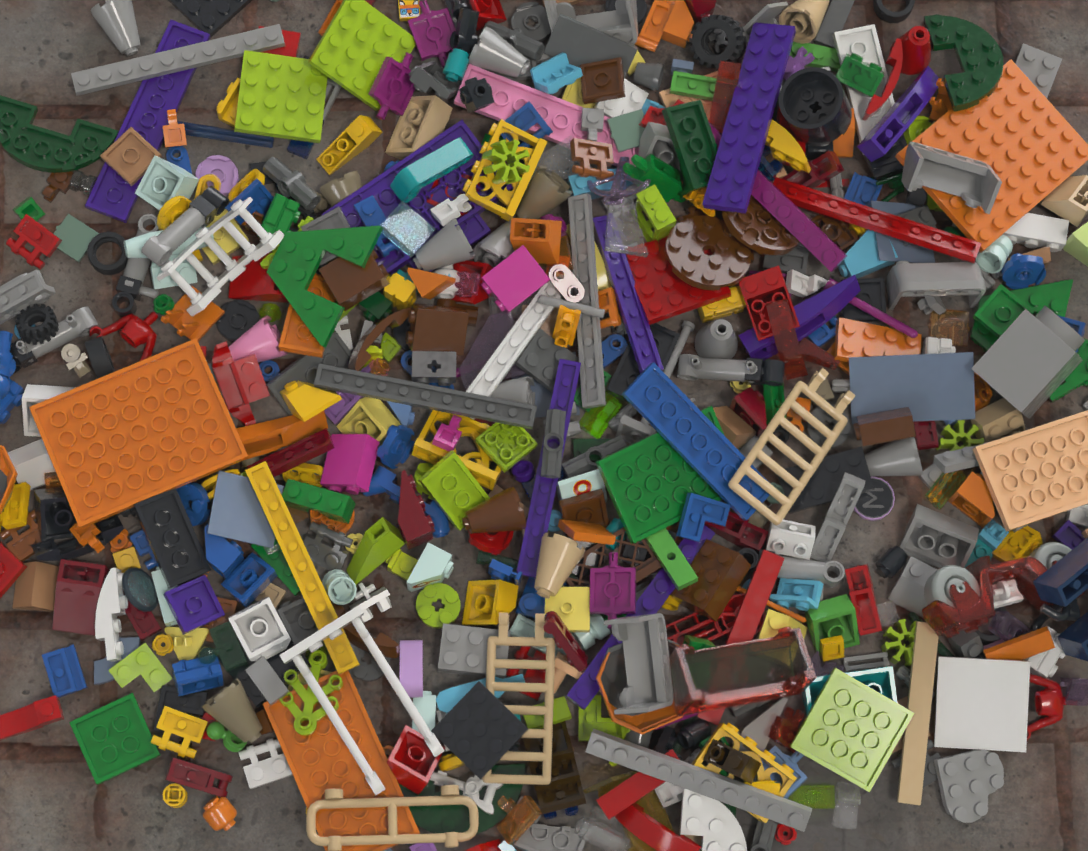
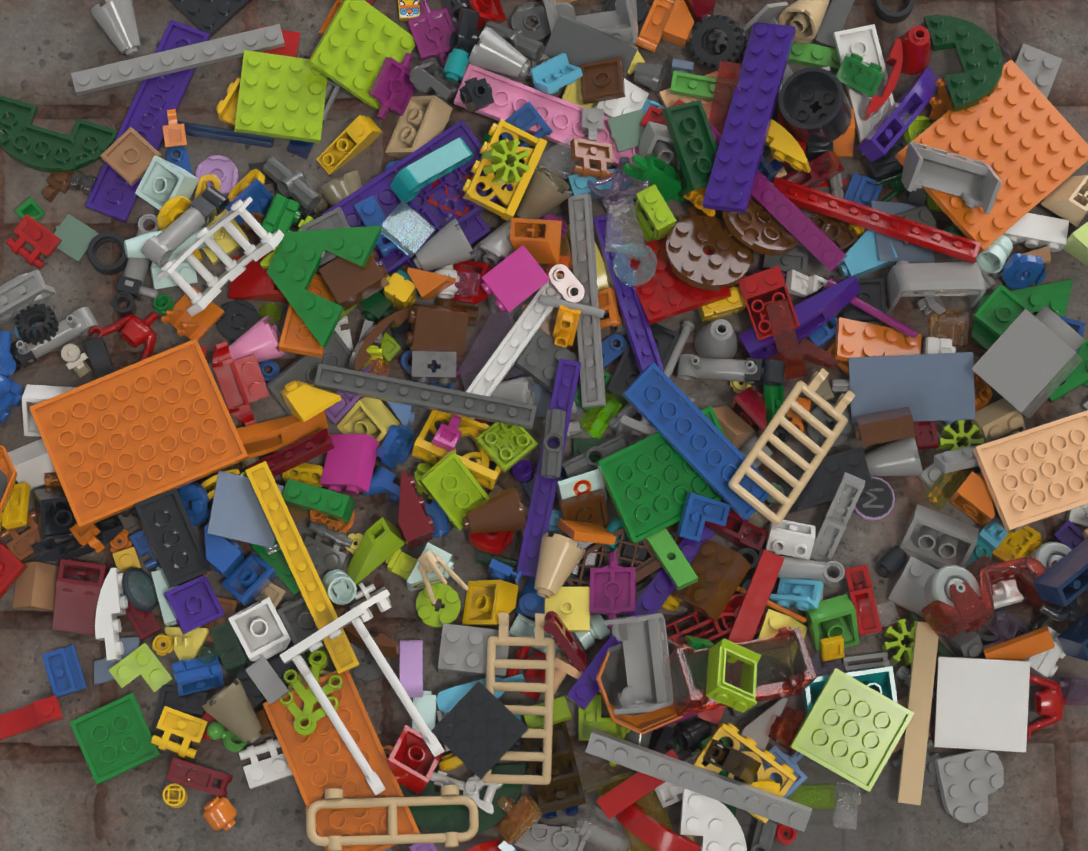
(431, 563): none -> tan plant
(450, 210): white plate -> none
(622, 263): none -> clear light blue plate
(725, 693): none -> lime window
(798, 62): medium lavender plate -> none

